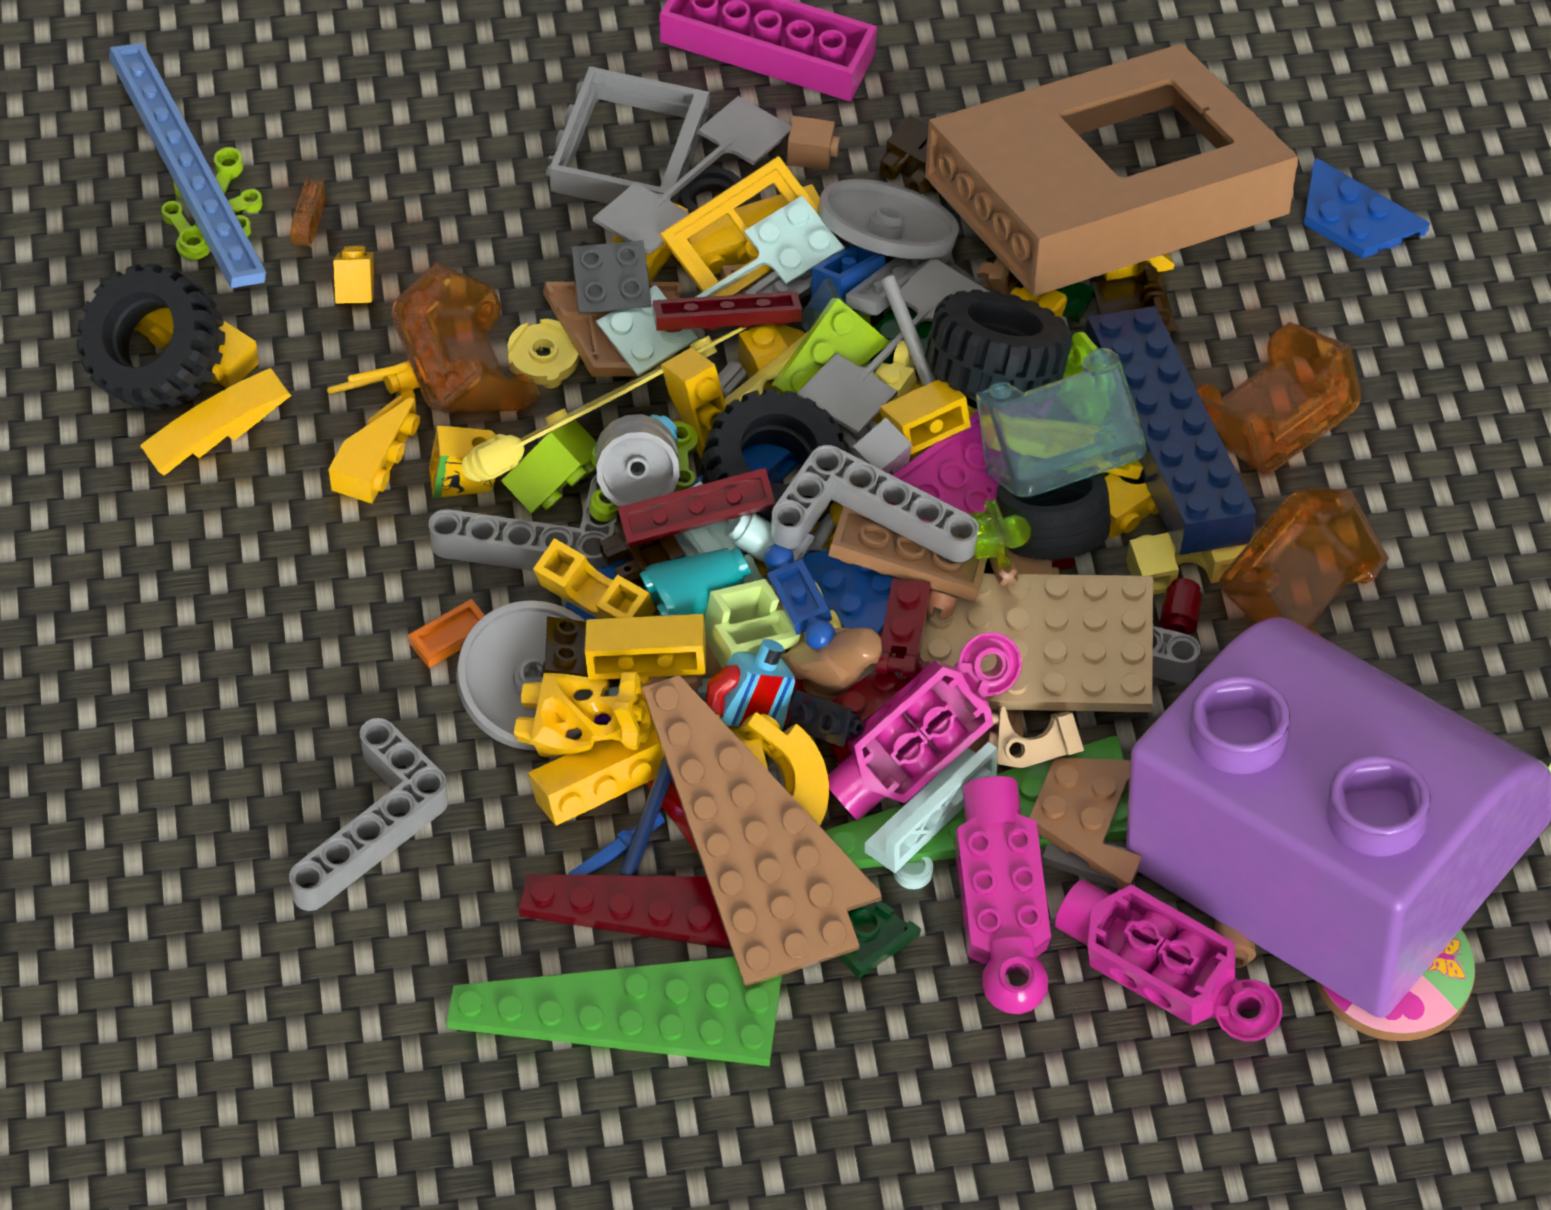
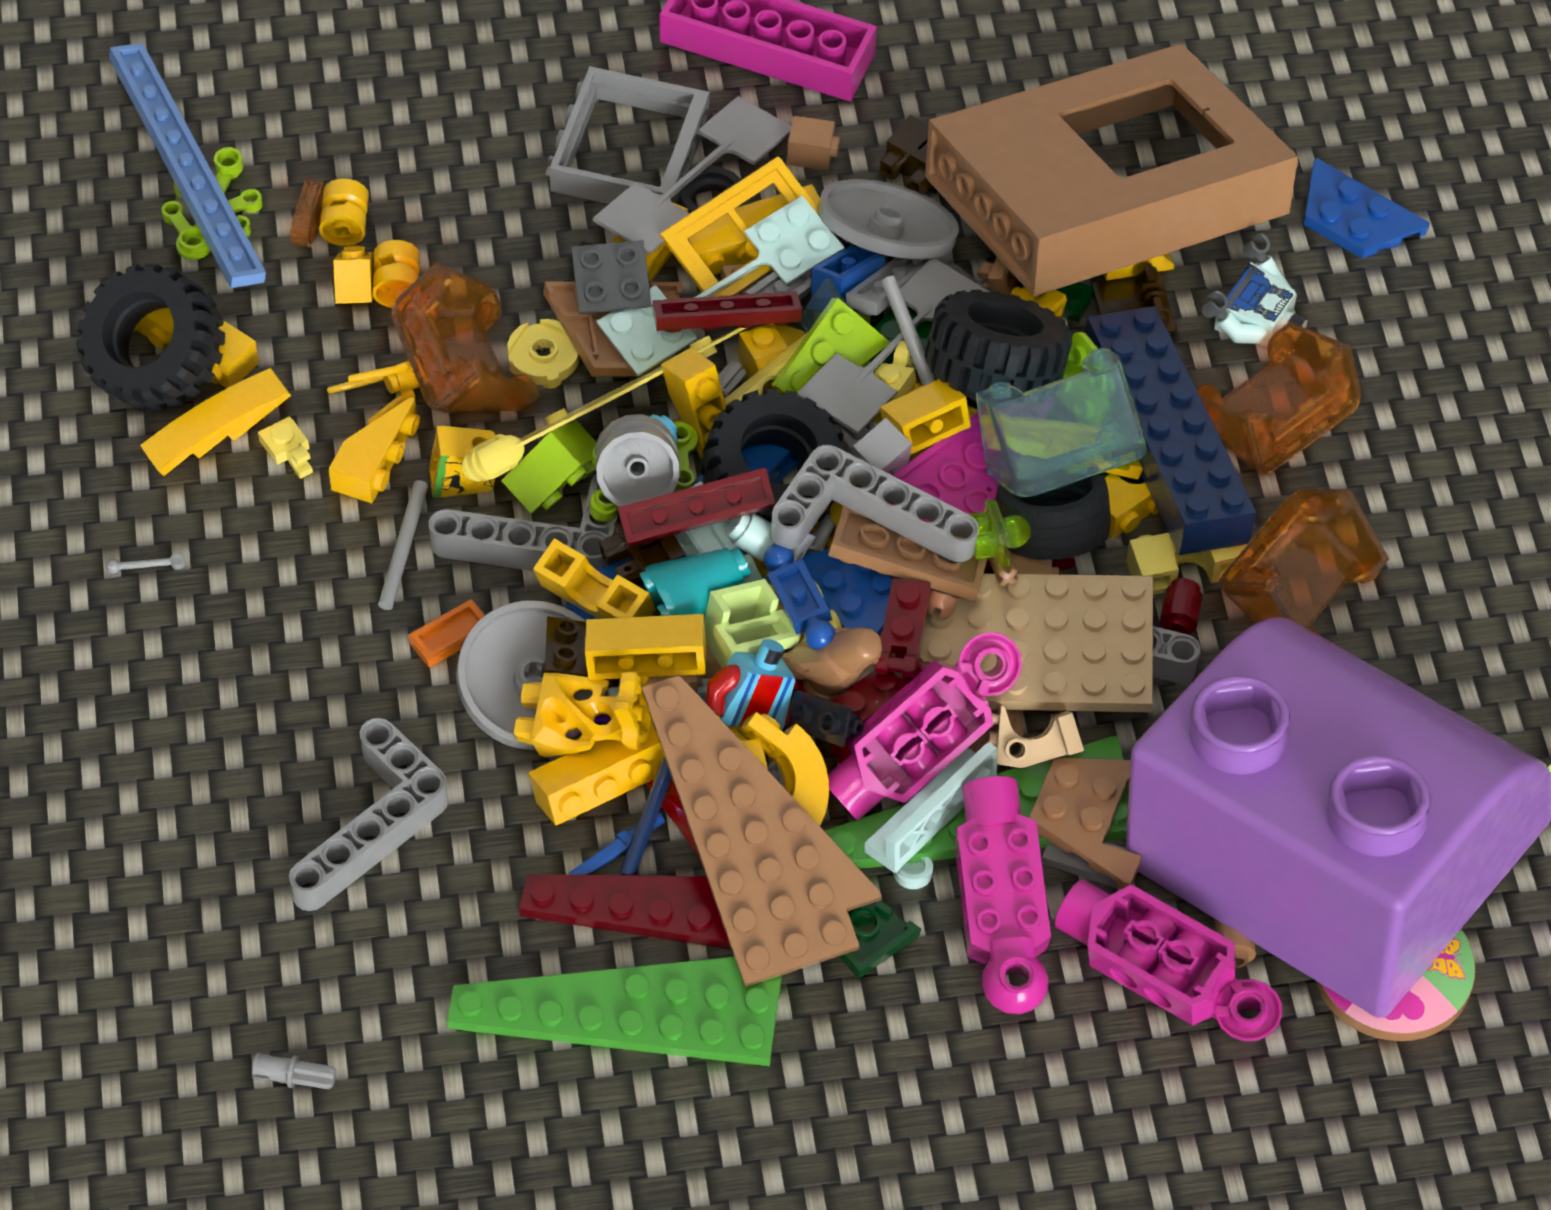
(176, 560): none -> light grey hinge
(287, 442): none -> light yellow plate
(293, 1071): none -> light grey axle
(344, 212): none -> yellow wheel
(394, 269): none -> yellow wheel
(403, 545): none -> light grey bar
(1258, 300): none -> torso

